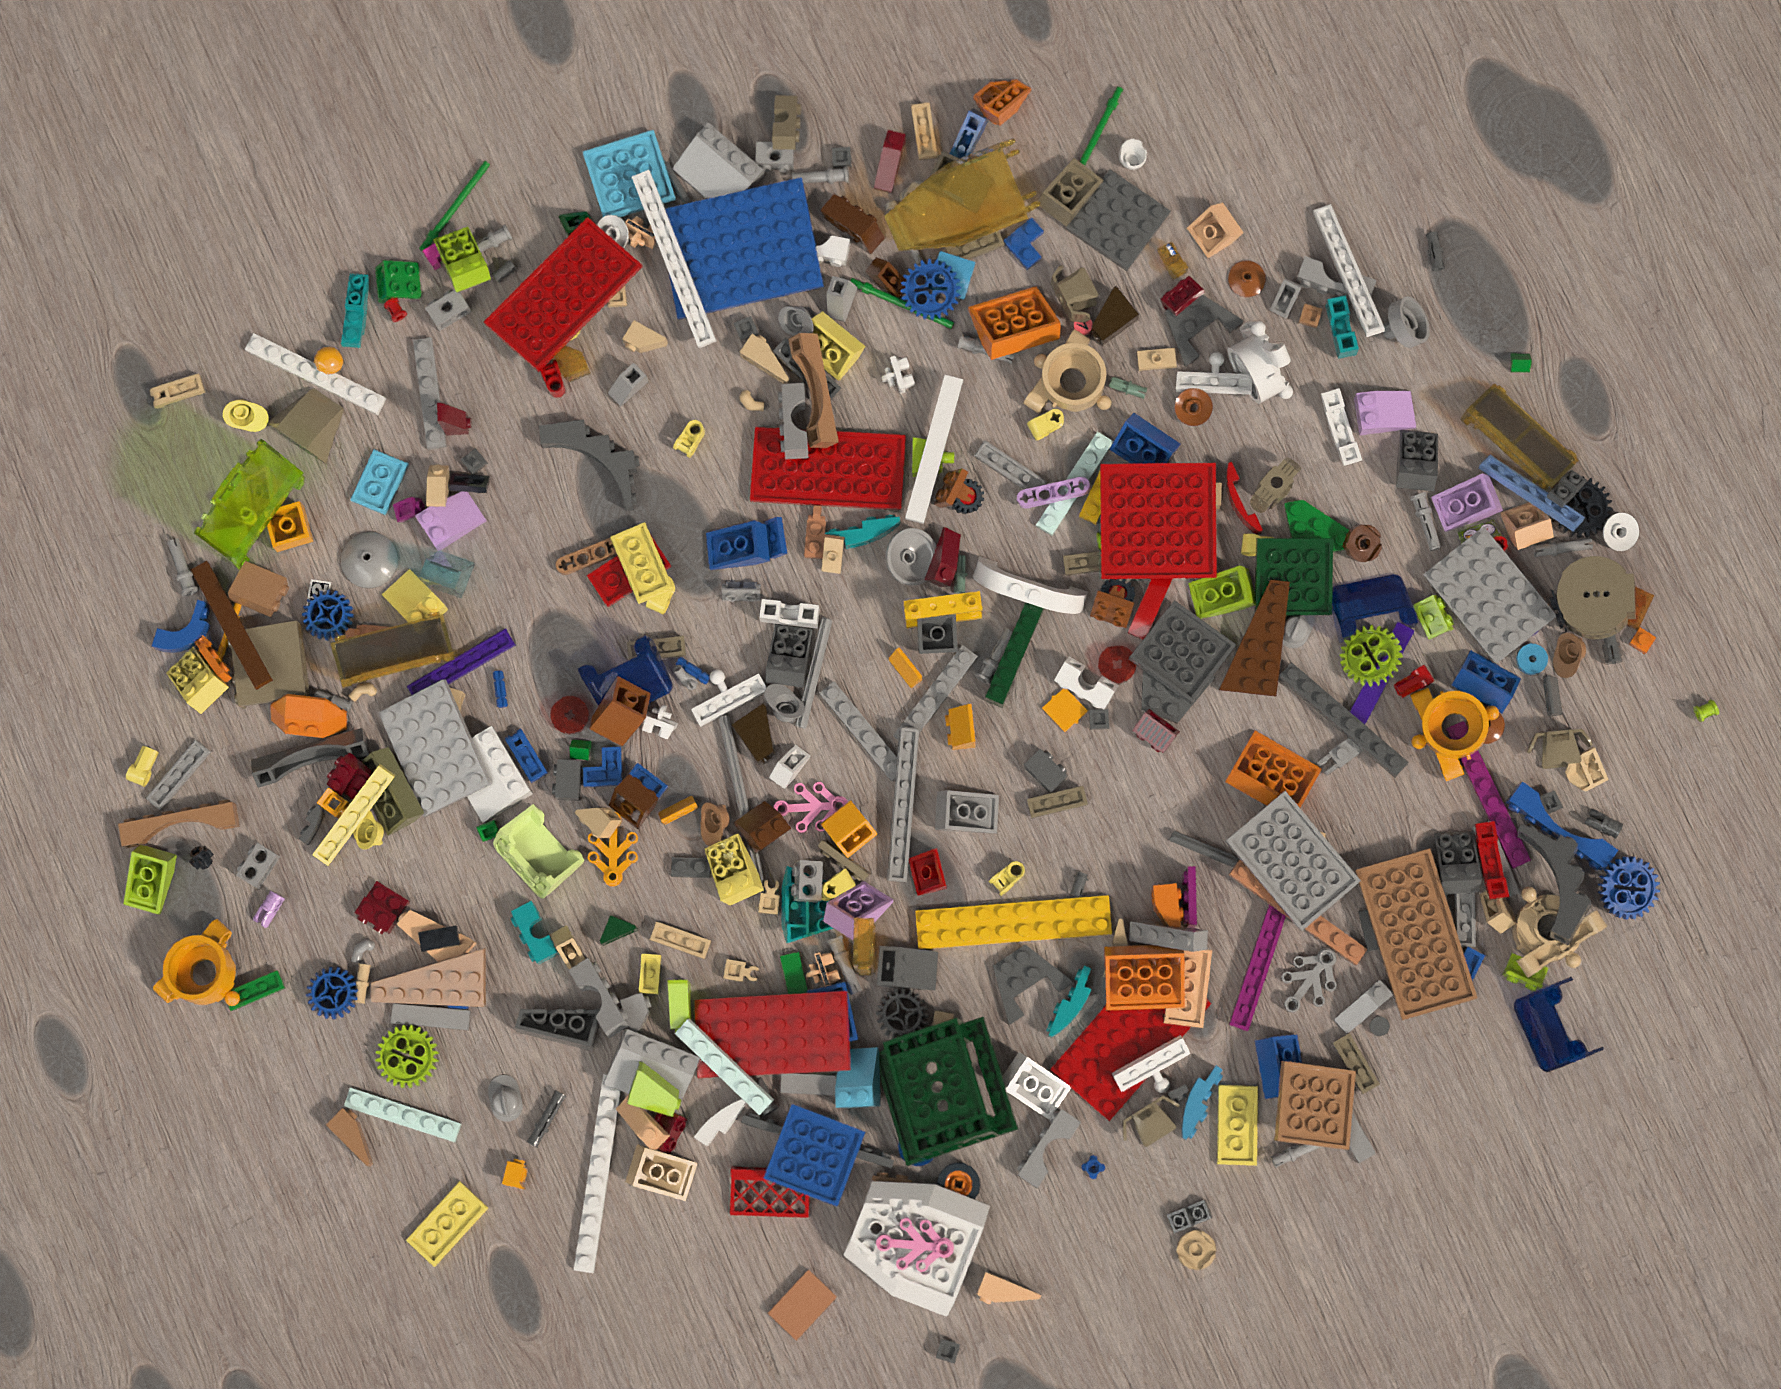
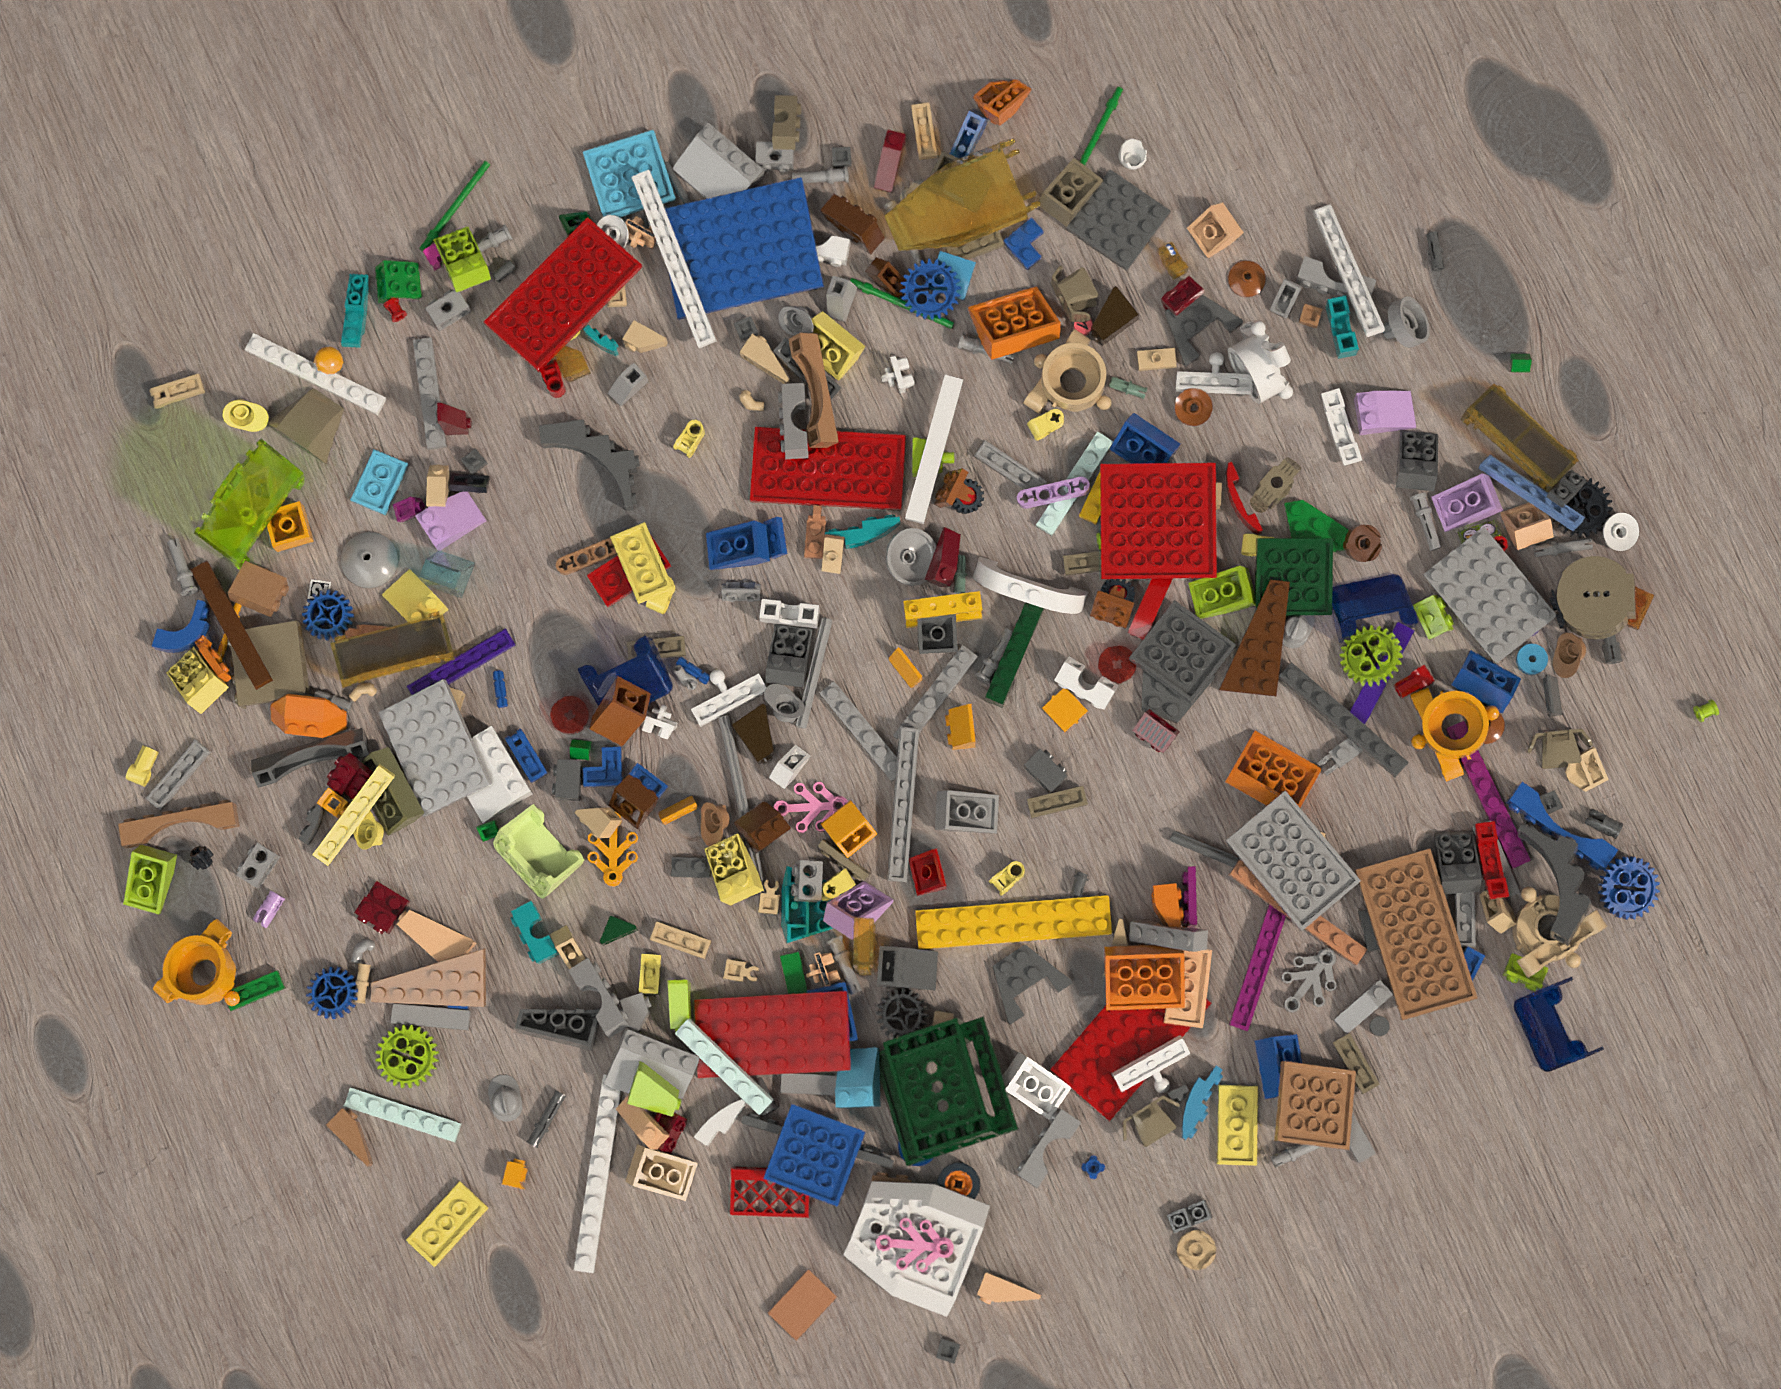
(439, 938): black plate -> none
(605, 344): none -> teal slope
(1066, 1010): teal slope -> none
(1099, 719): dark grey plate -> none
(1642, 640): orange plate -> none

